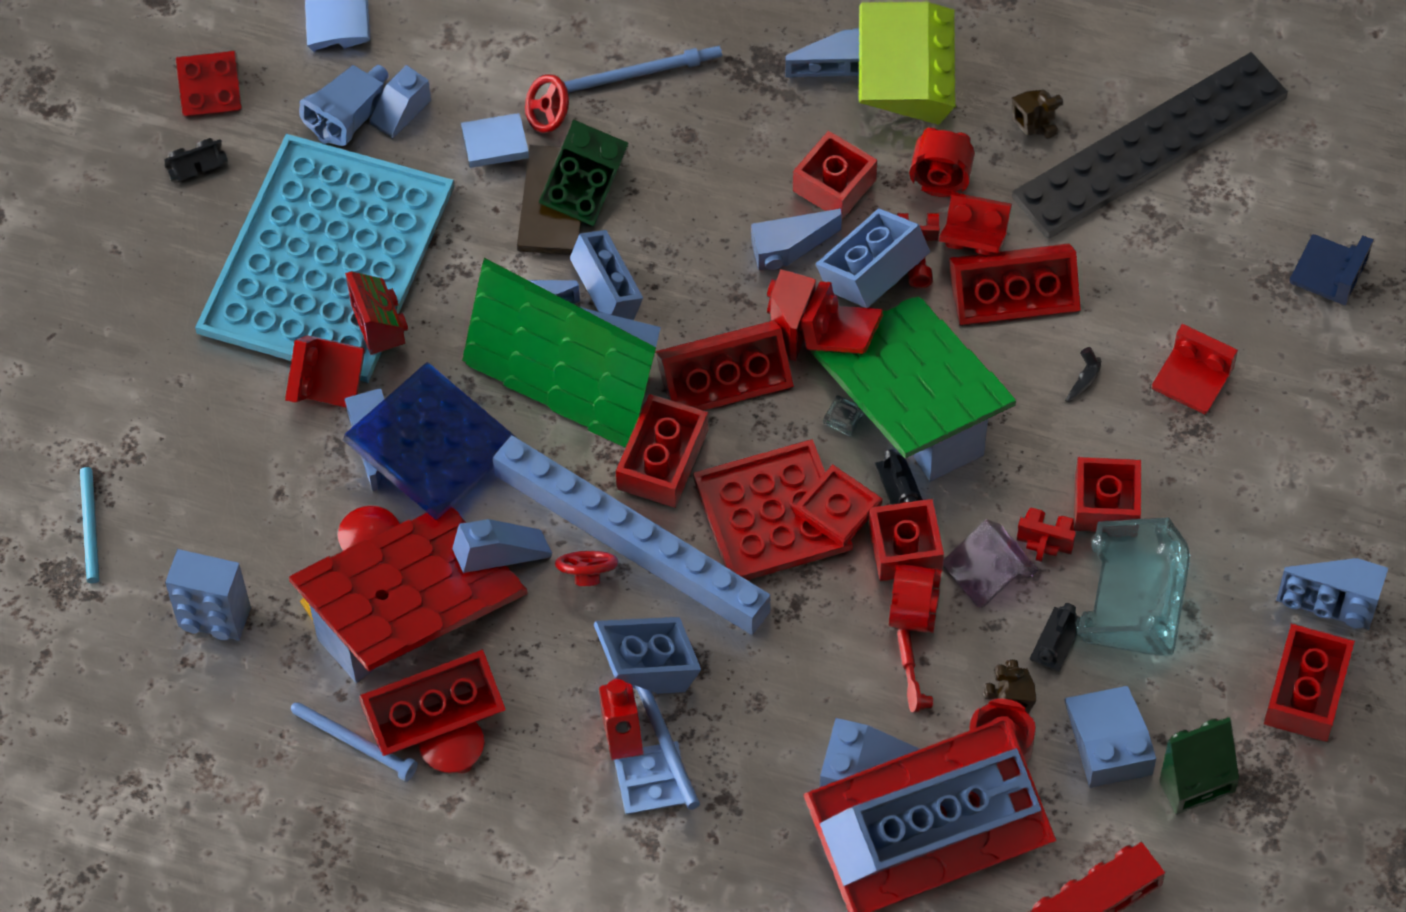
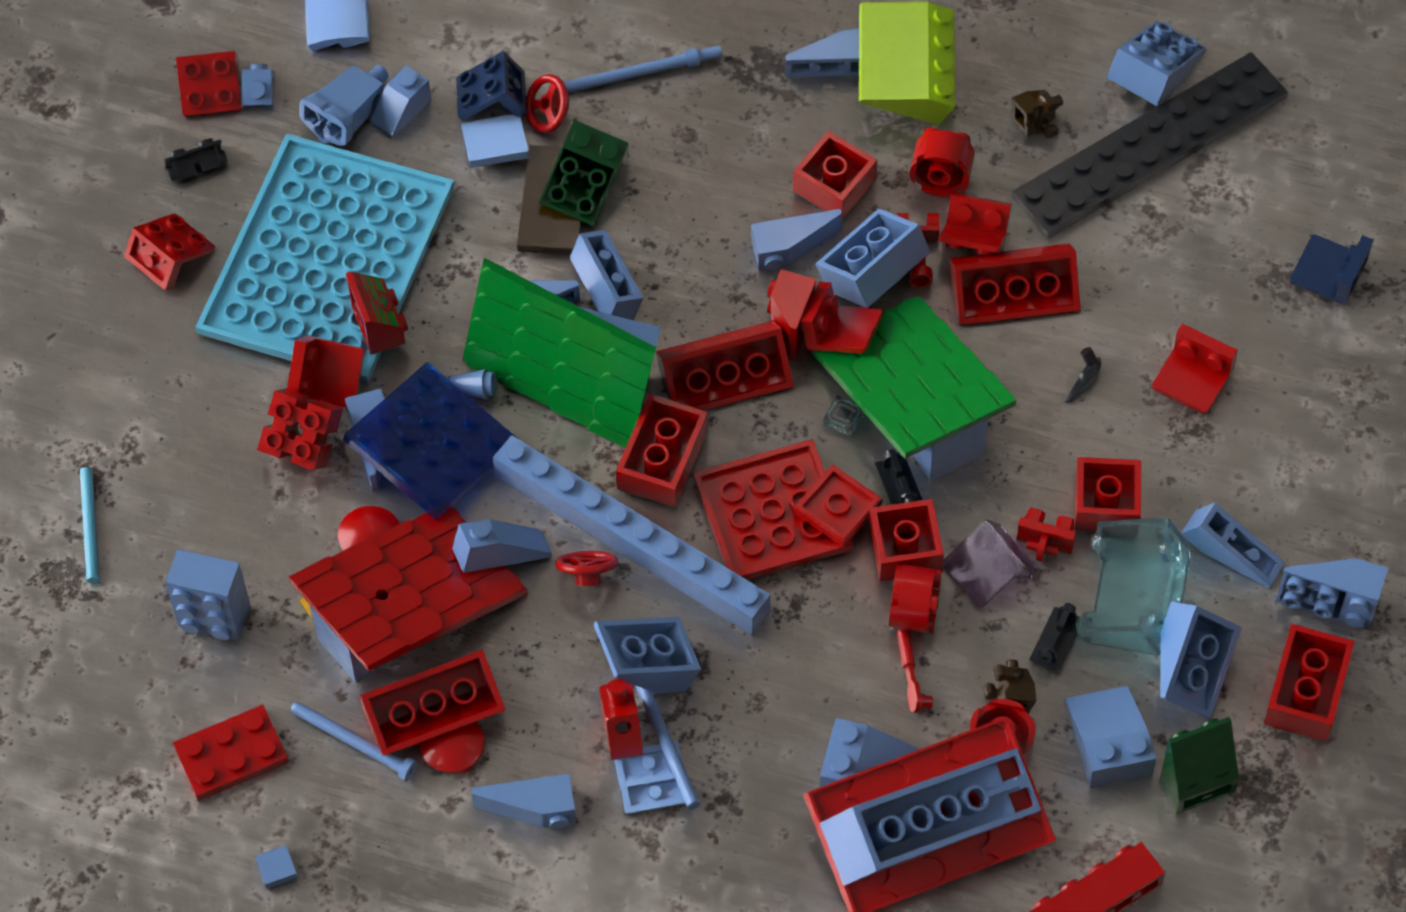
(163, 246): none -> red bracket
(230, 752): none -> red plate
(257, 85): none -> medium blue bracket
(276, 867): none -> medium blue tile
(315, 419): none -> red brick
(477, 383): none -> medium blue cone
(492, 81): none -> dark blue bracket
(532, 801): none -> medium blue slope
(1155, 62): none -> medium blue slope
(1195, 657): none -> medium blue slope
(1232, 544): none -> medium blue slope

